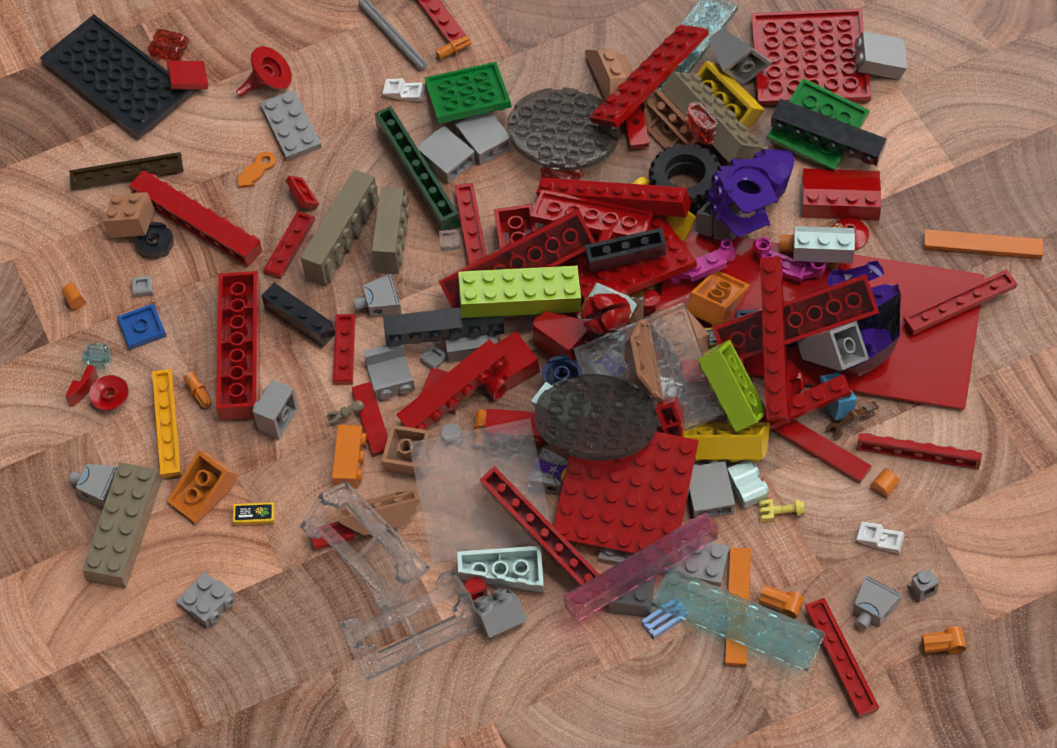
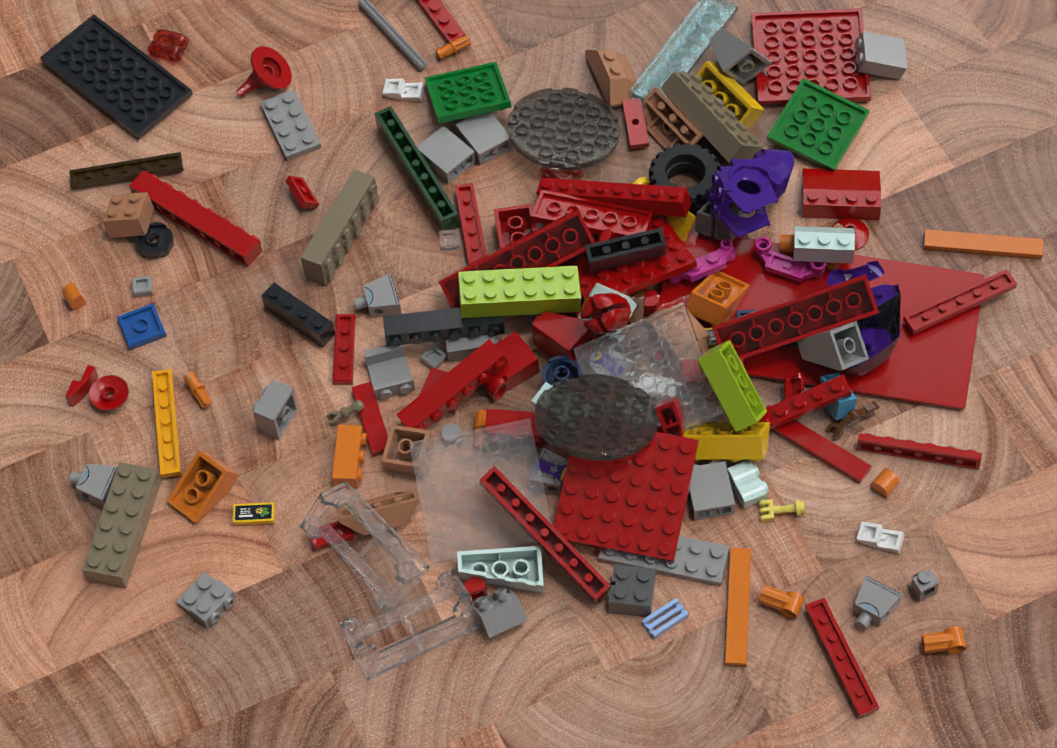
(97, 355): clear light blue head -> none
(187, 75): red tile -> none
(238, 344): red brick -> none
(256, 170): orange brick -> none
(289, 245): red tile -> none
(390, 230): dark tan piece -> none
(641, 567): clear pink brick -> none
(642, 360): nougat wedge -> none
(648, 76): red plate -> none
(701, 123): clear red brick -> none
(738, 619): clear light blue plate -> none
(774, 339): red brick -> none
(828, 132): black brick -> none

